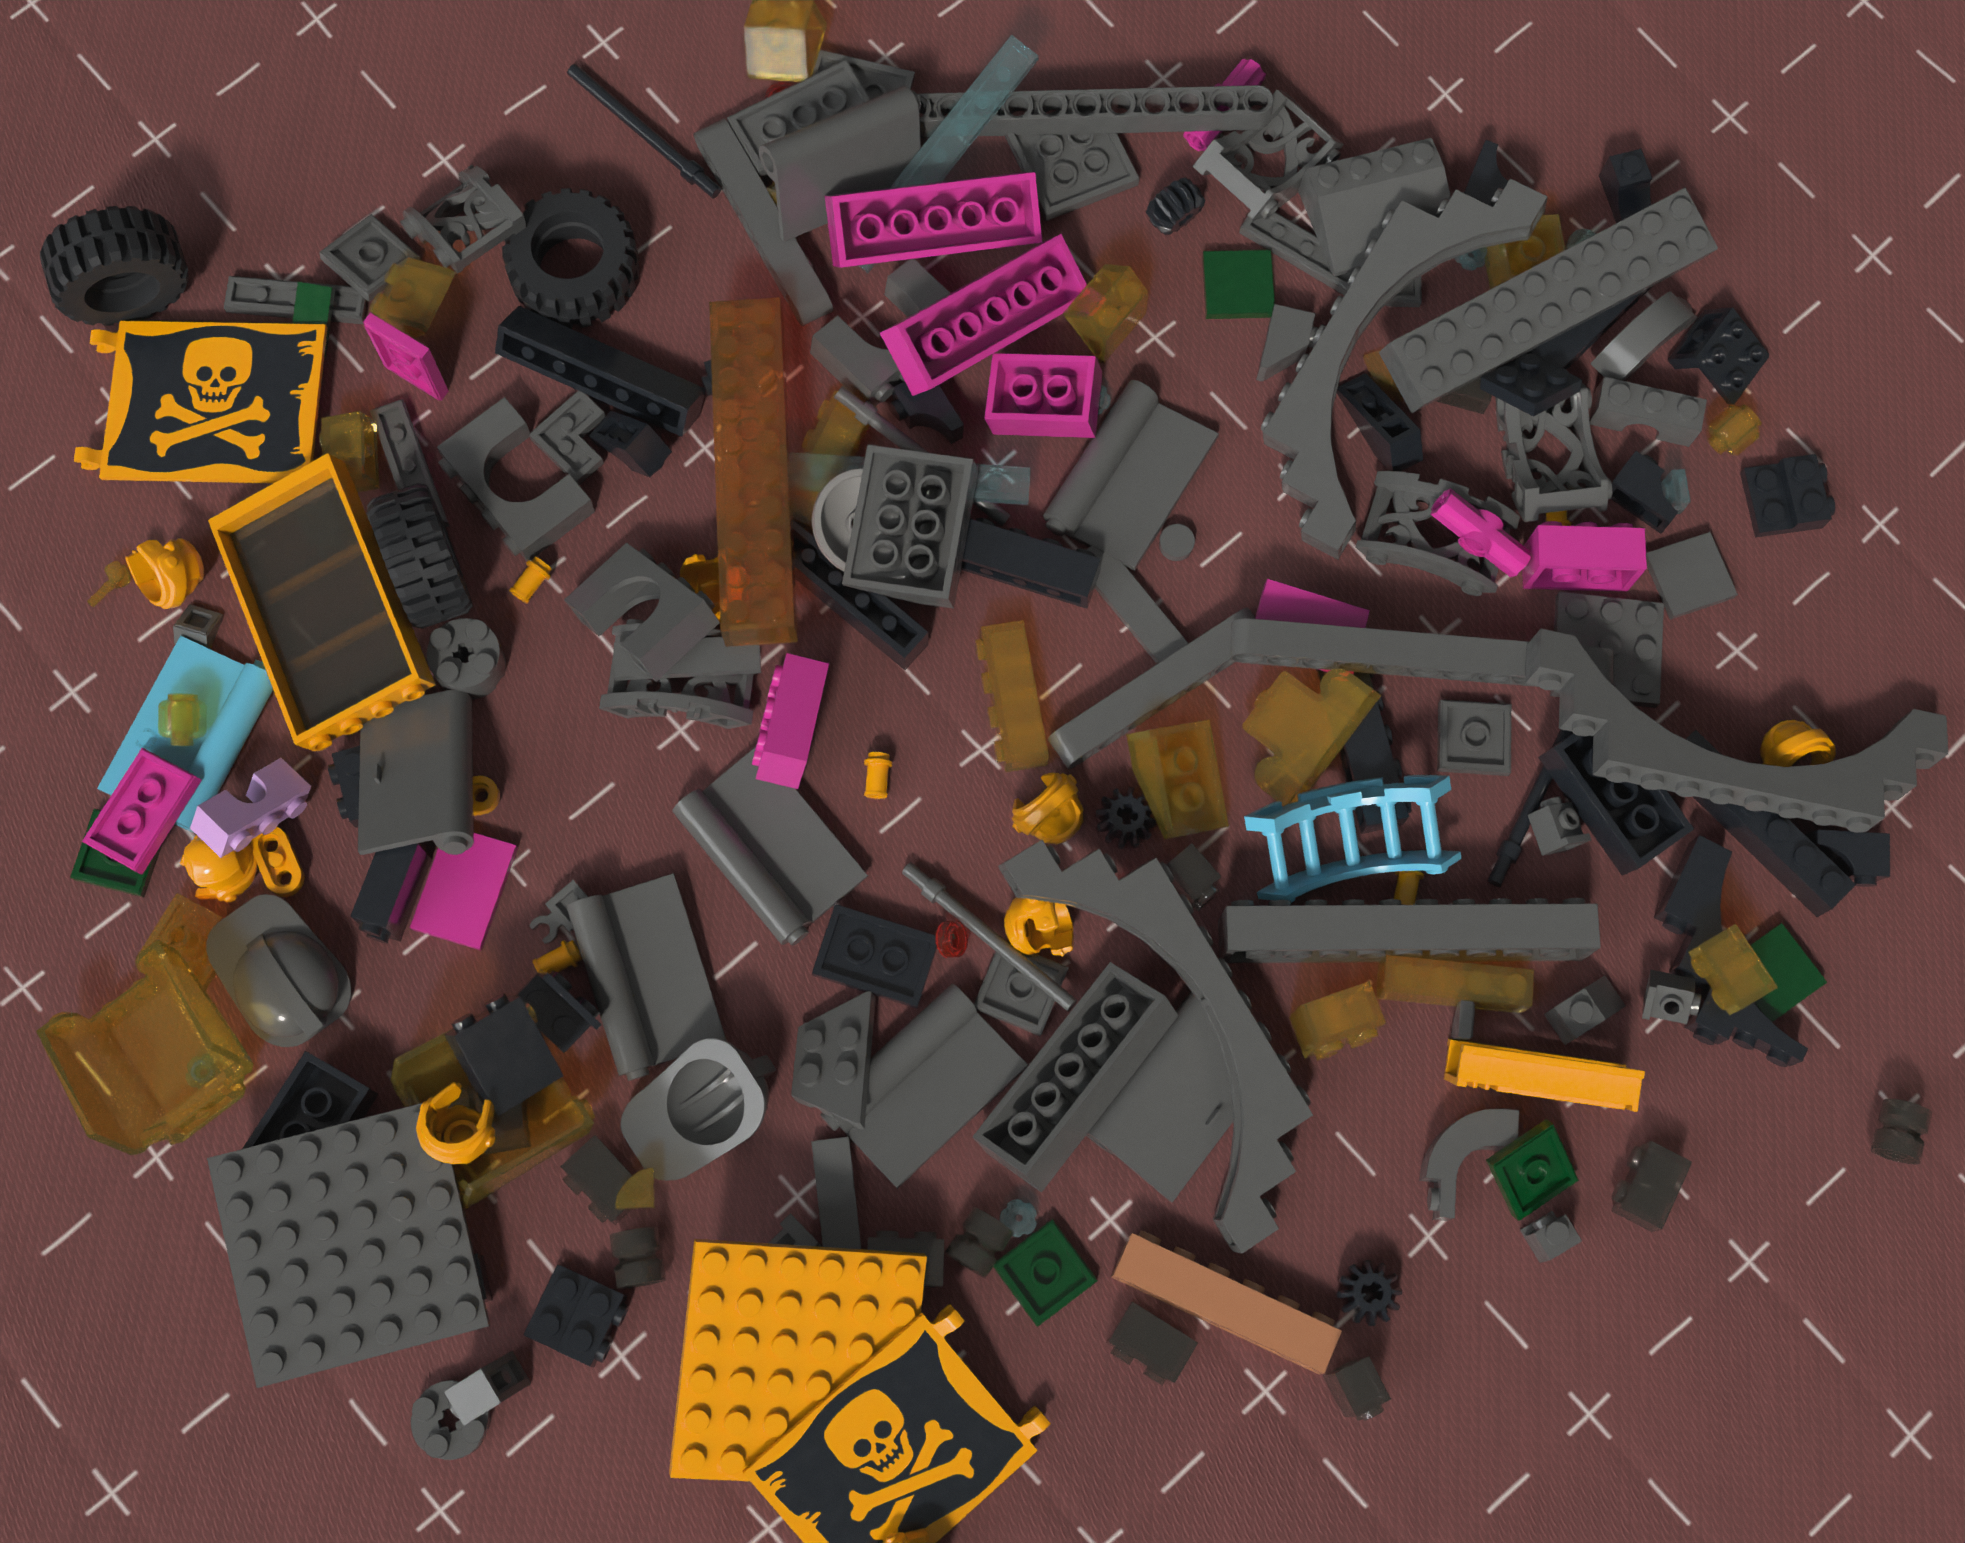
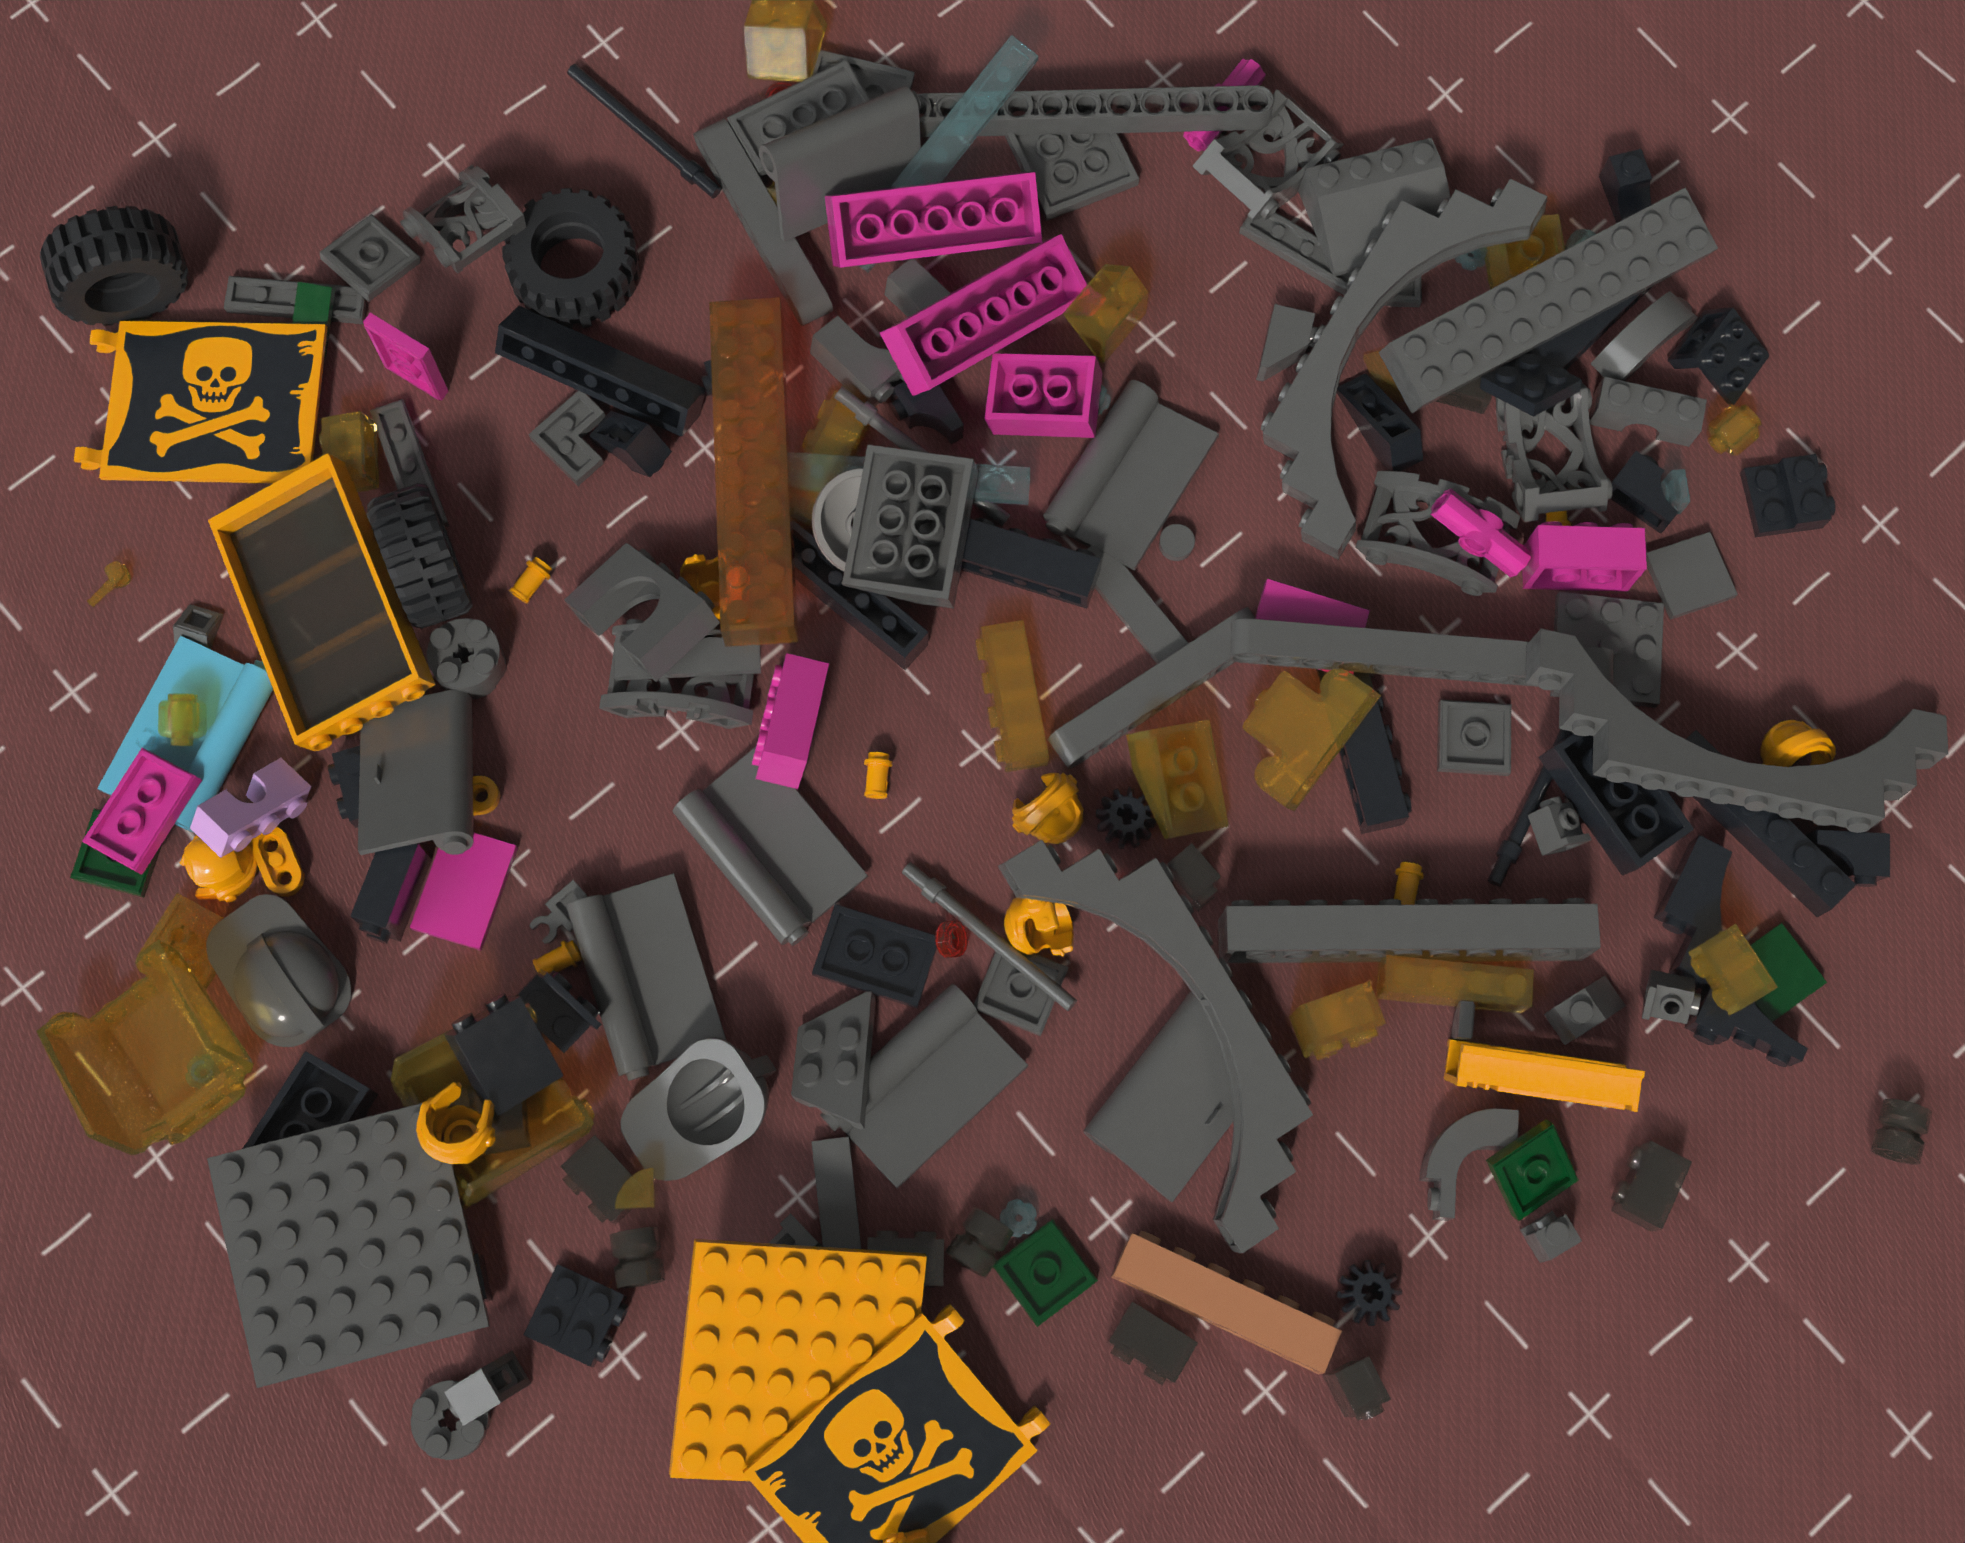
(166, 572): light orange helmet -> none
(412, 295): clear yellow slope -> none
(529, 524): dark grey arch -> none
(1075, 1076): dark grey brick -> none
(1175, 206): black gear -> none
(1238, 284): dark green tile -> none
(1344, 799): medium azure fence -> none
(1485, 175): black arch -> none

